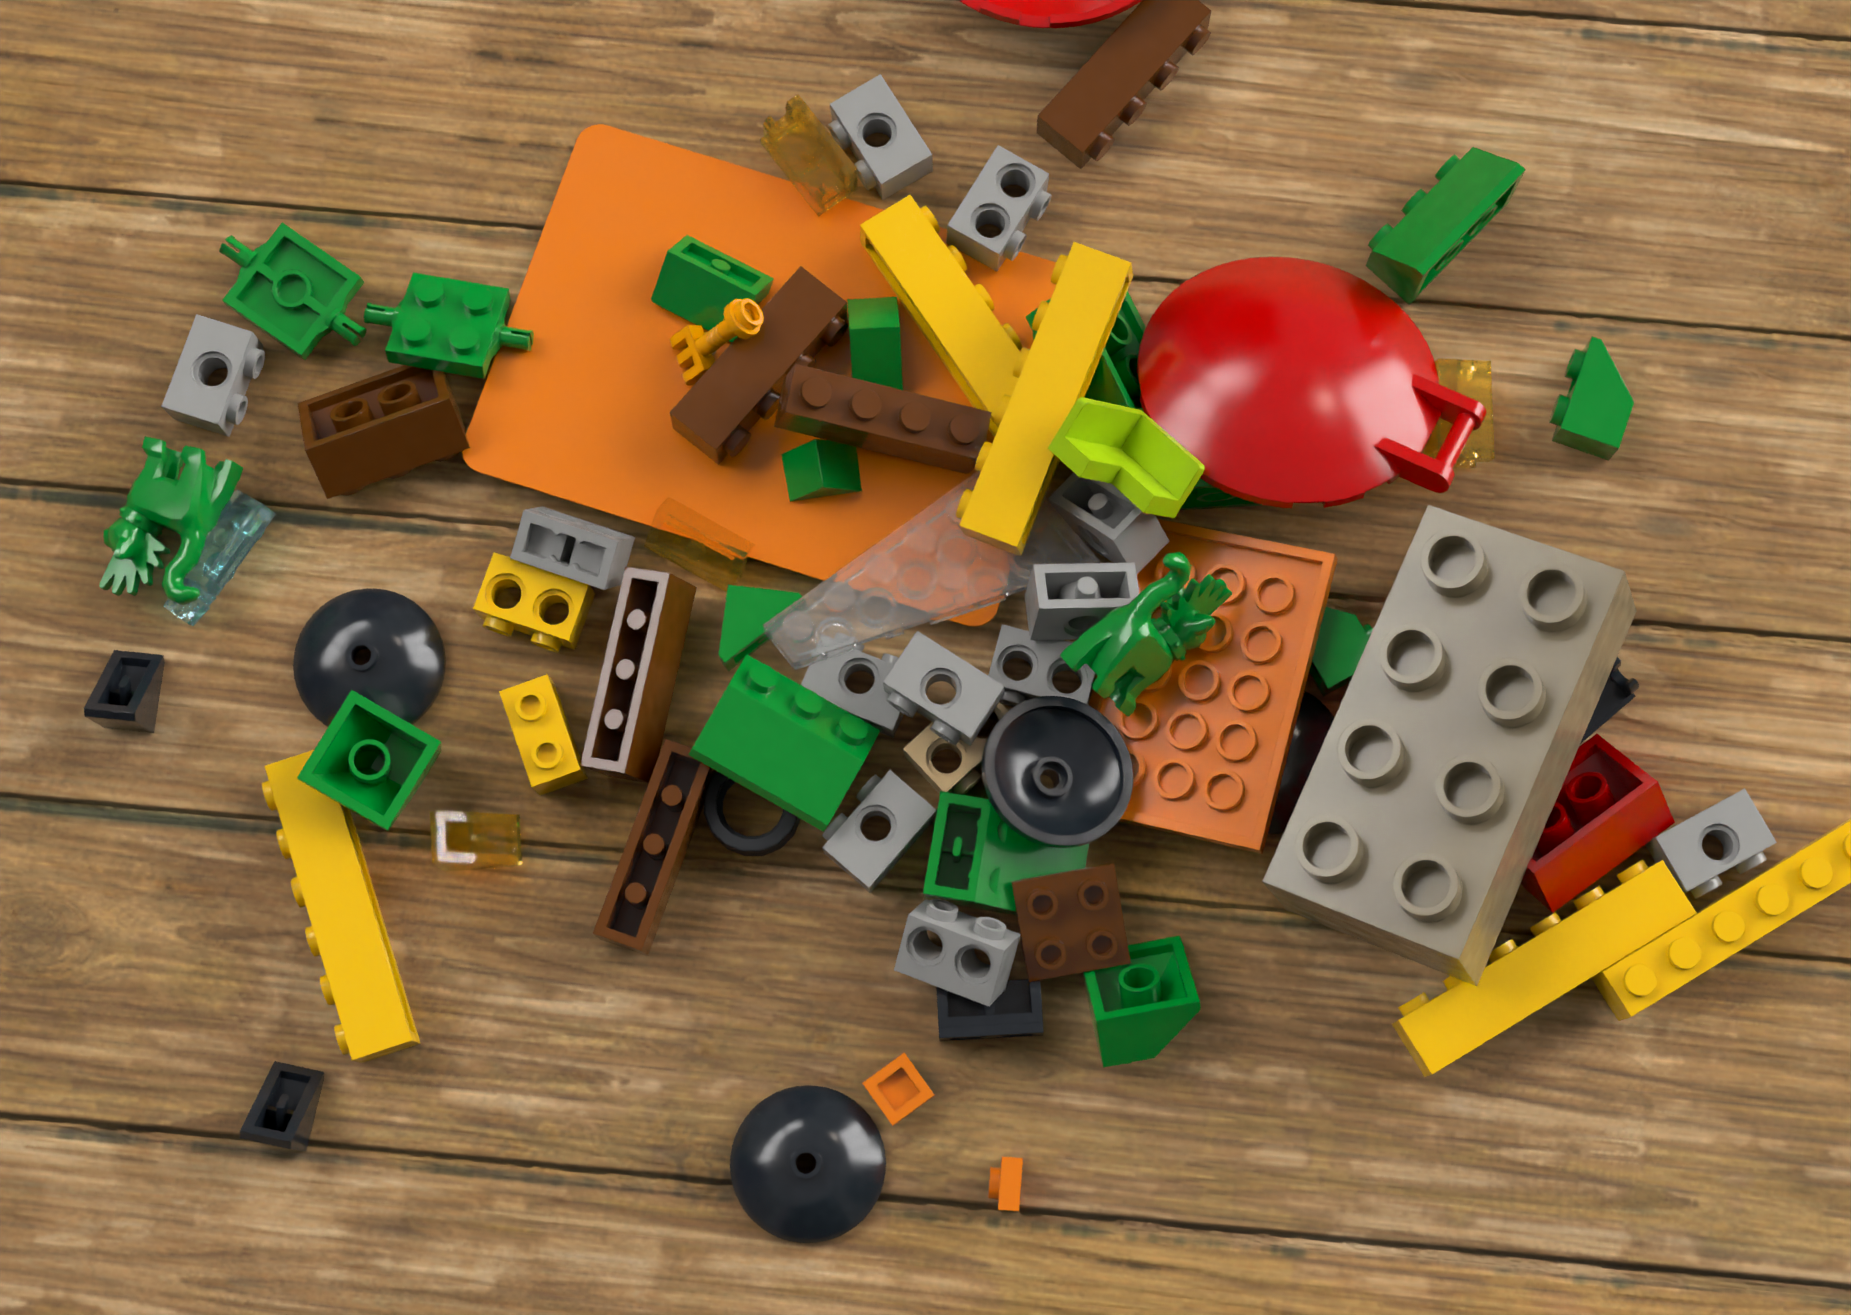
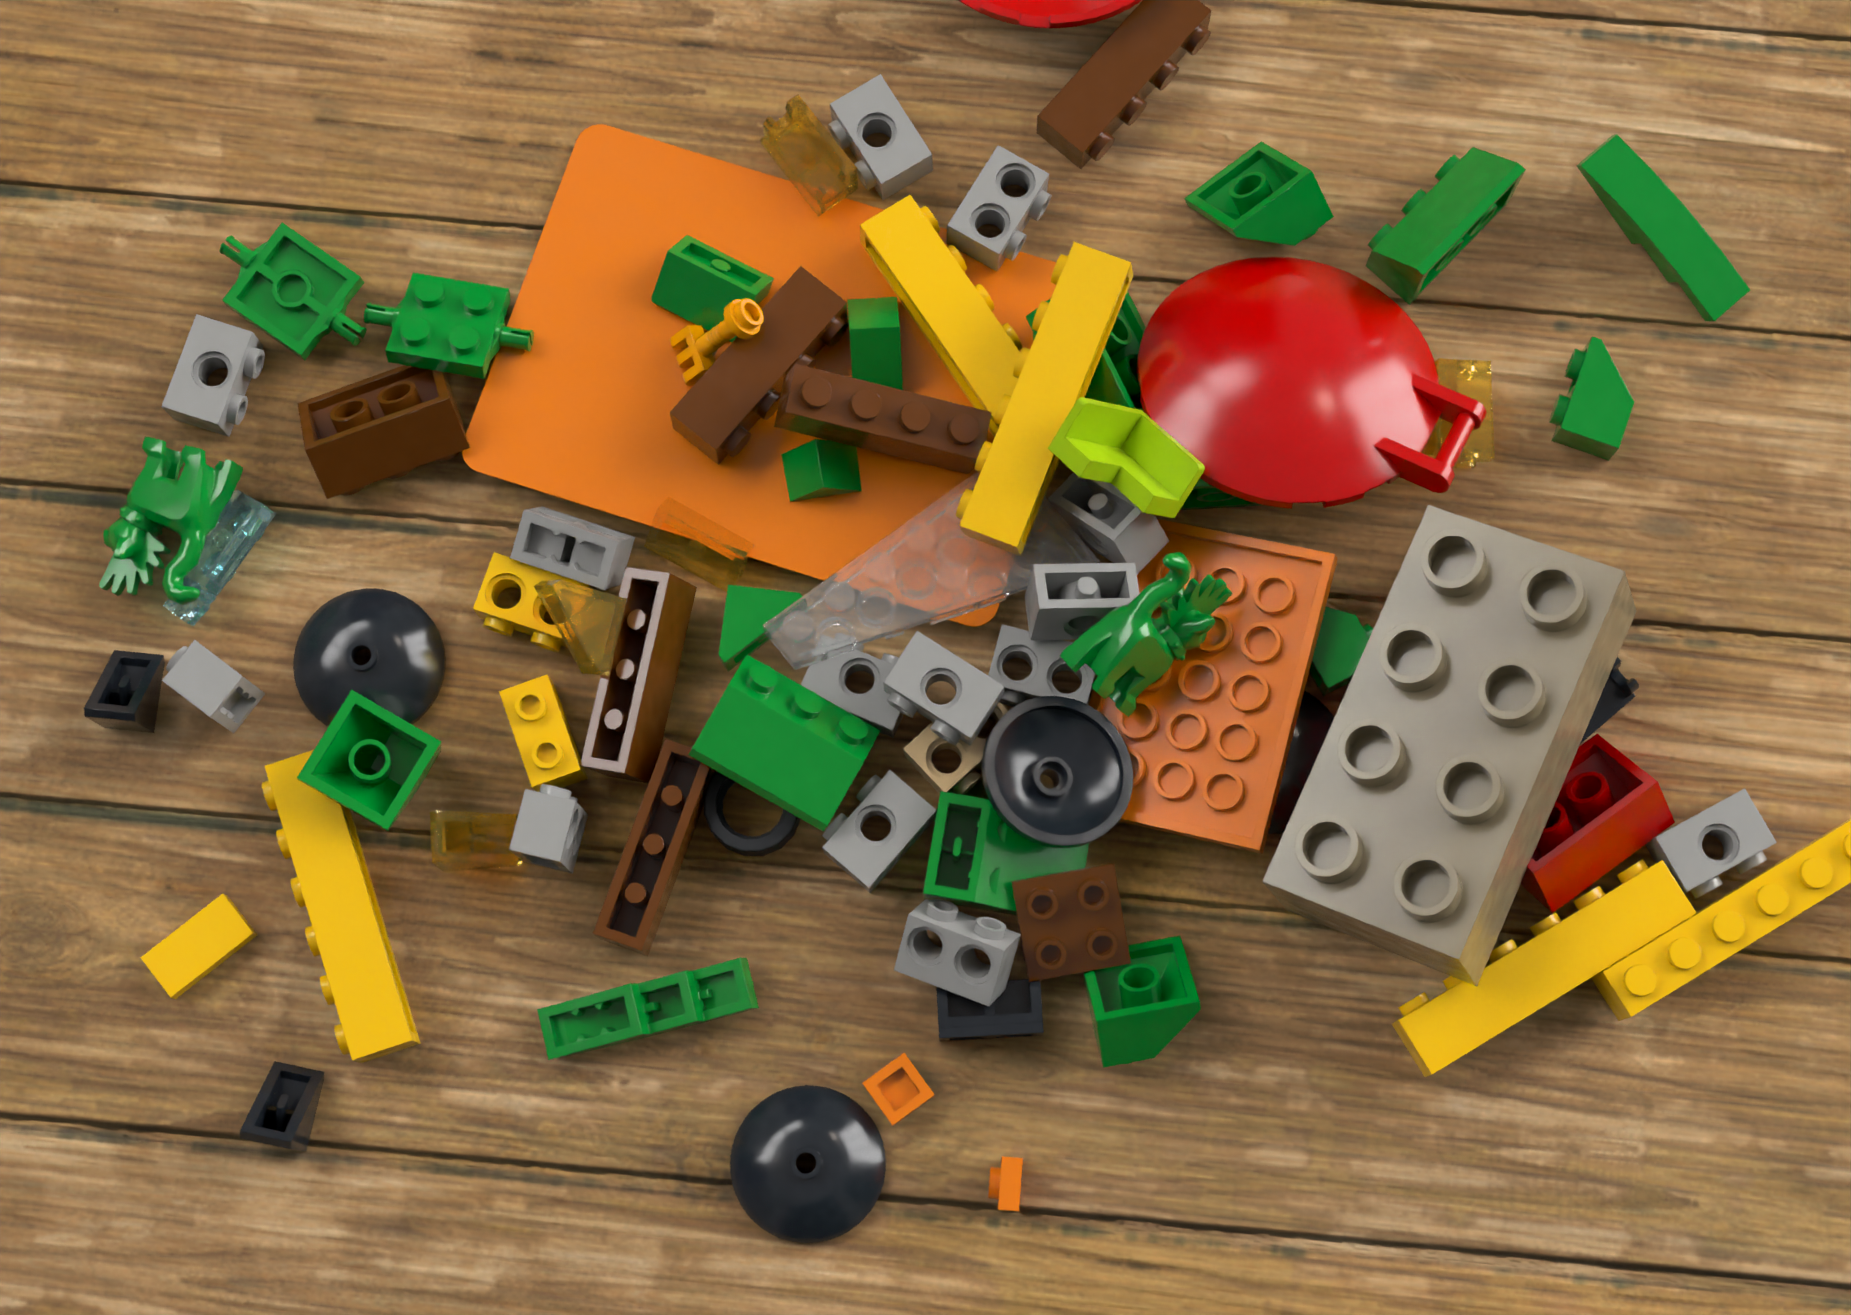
(198, 946): none -> yellow tile
(212, 685): none -> light grey brick
(549, 828): none -> light grey brick
(585, 620): none -> clear yellow slope
(647, 1008): none -> green slope
(1263, 198): none -> green slope
(1664, 227): none -> green slope

